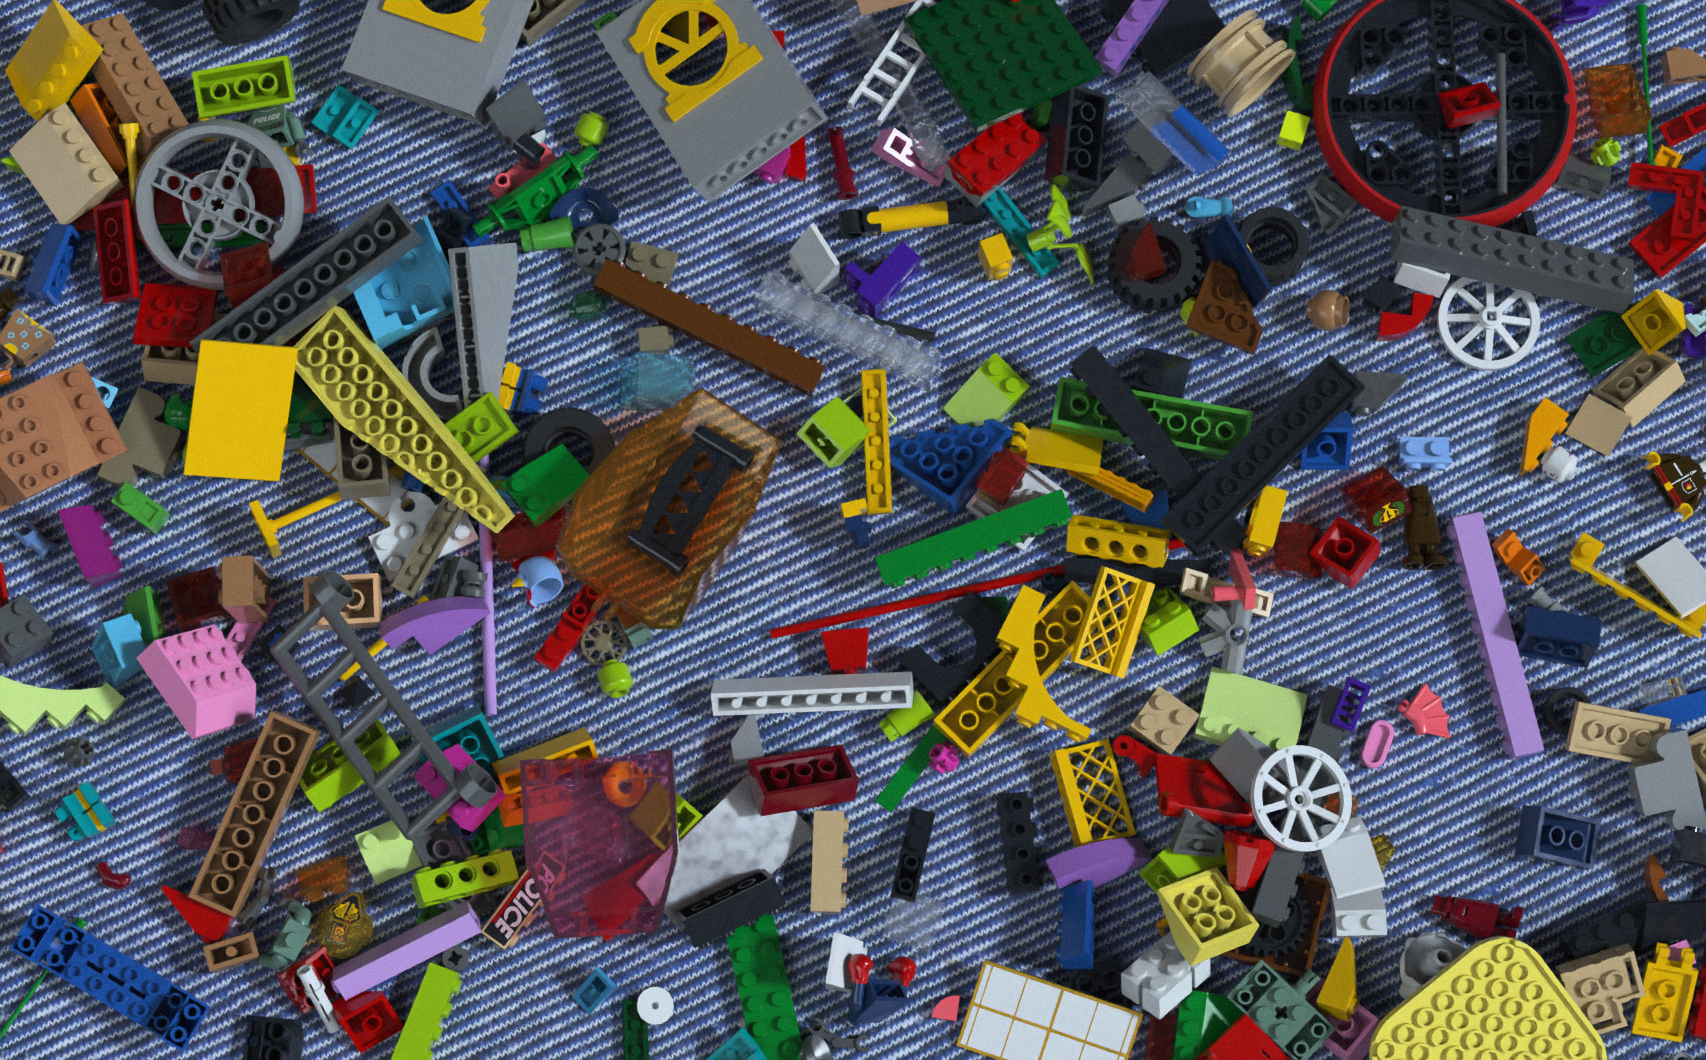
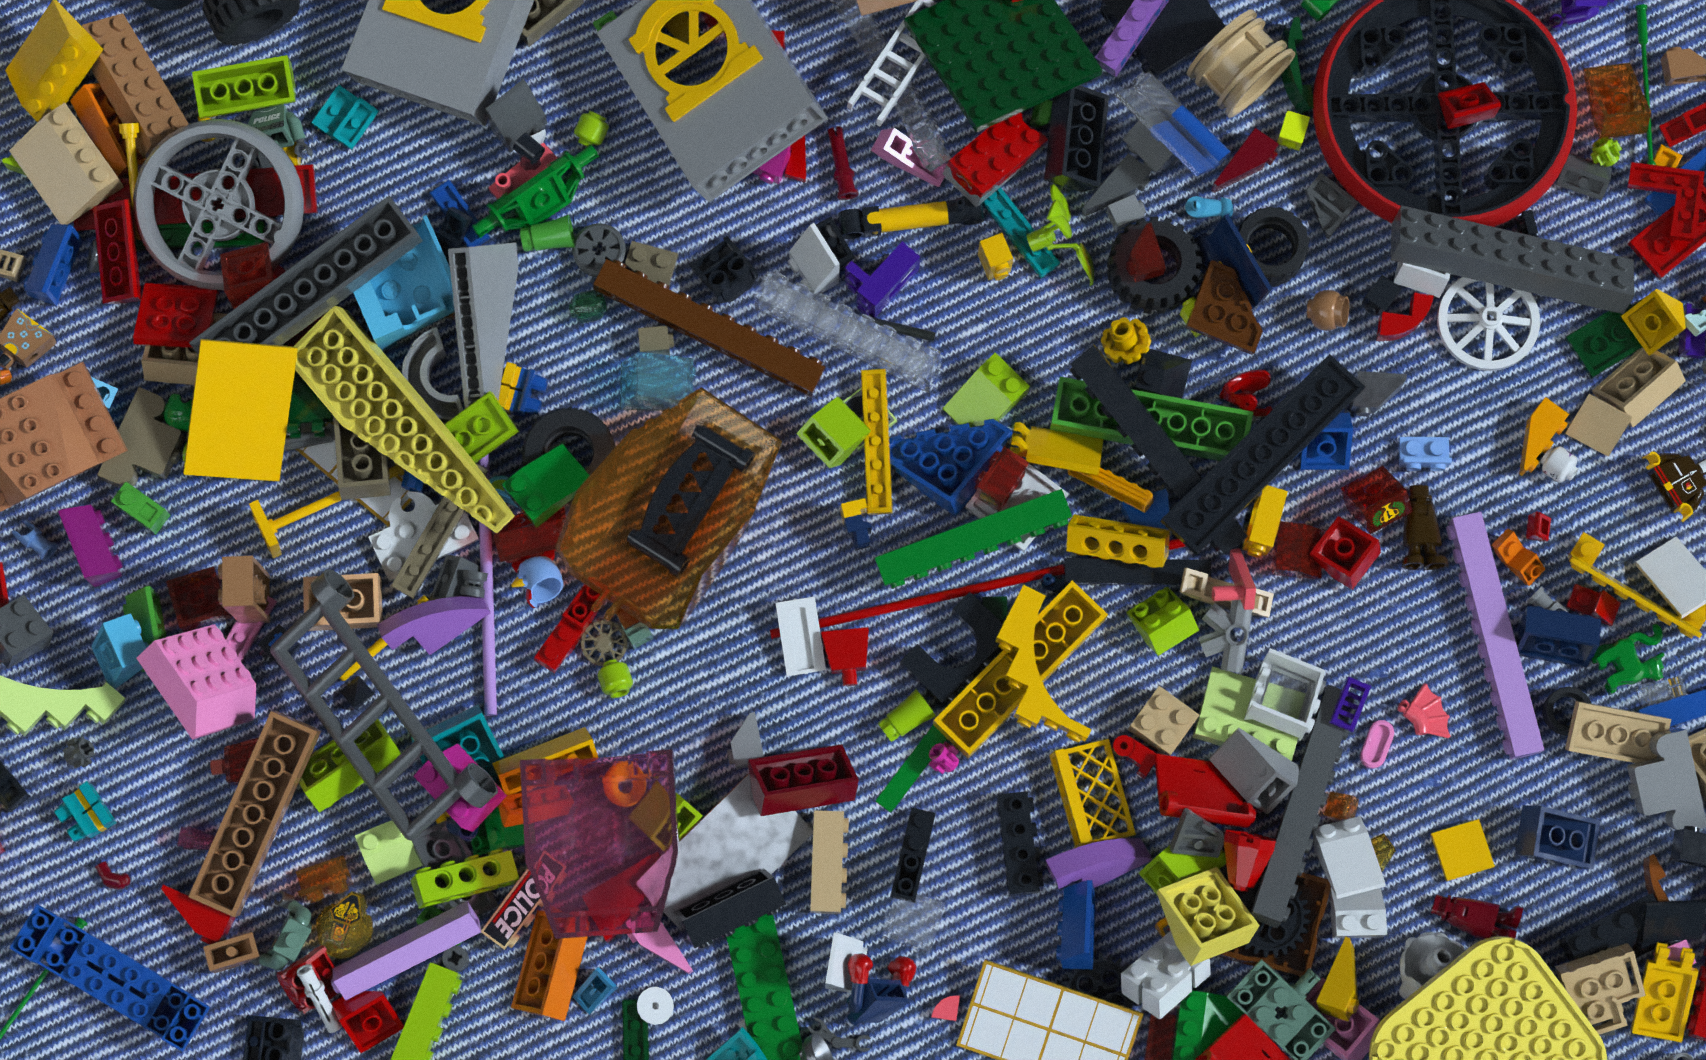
(249, 916): dark grey piece -> none
(548, 971): none -> orange slope
(575, 201): dark blue piece -> none
(662, 945): none -> bright pink slope
(725, 271): none -> black slope
(800, 636): none -> white piece
(812, 693): white brick -> none
(835, 241): none -> black slope
(1126, 340): none -> yellow plant
(1126, 626): yellow fence -> none
(1248, 160): none -> dark red slope
(1249, 383): none -> red helmet
(1286, 694): none -> window
(1304, 796): white wheel -> none
(1462, 850): none -> yellow tile
(1501, 125): dark grey piece -> none
(1538, 527): none -> red slope
(1592, 603): none -> red slope
(1626, 661): none -> green animal

